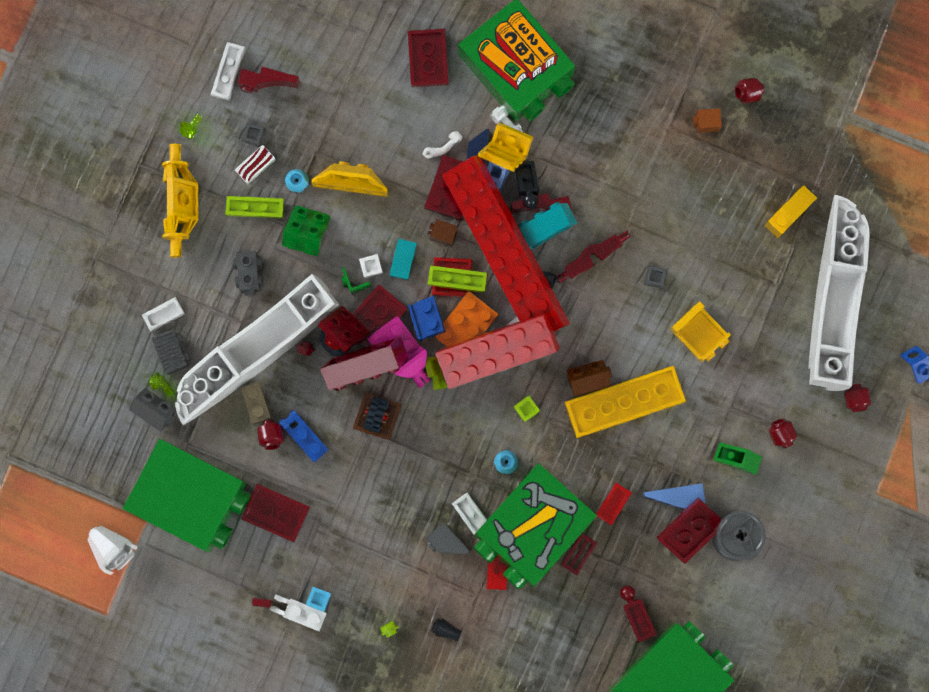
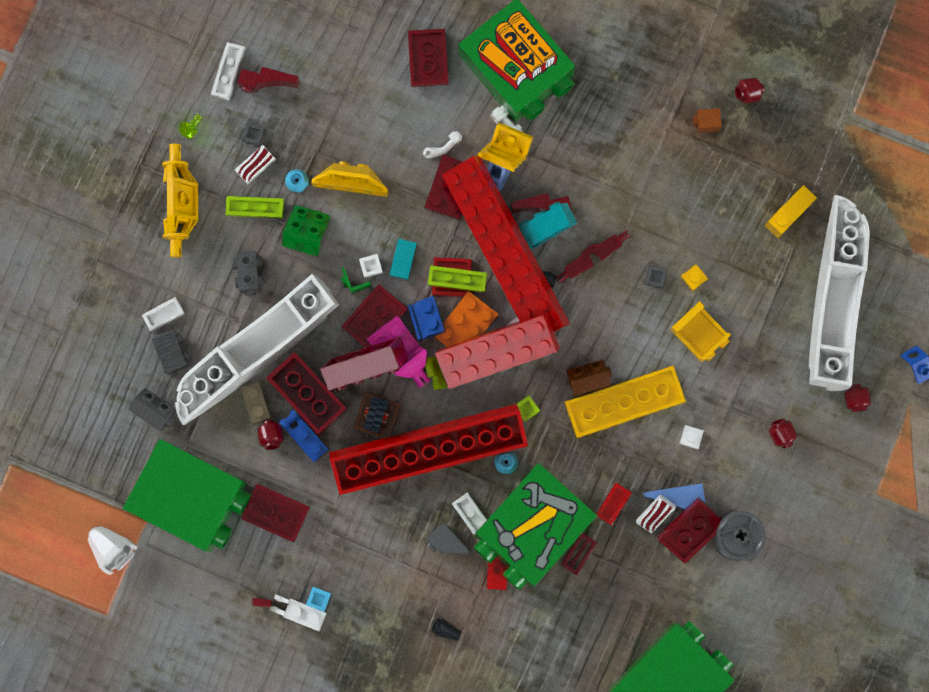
(157, 381): clear neon green plate -> none
(305, 348): dark red plate -> none
(307, 394): none -> dark red brick
(341, 332): dark red plate -> none
(389, 629): lime plate -> none
(428, 449): none -> red brick
(443, 232): reddish brown brick -> none
(478, 144): dark blue tile -> none
(527, 183): black plate -> none
(637, 614): dark red plate -> none
(655, 513): none -> tile
(691, 437): none -> white plate
(694, 277): none -> yellow plate
(738, 458): green slope -> none

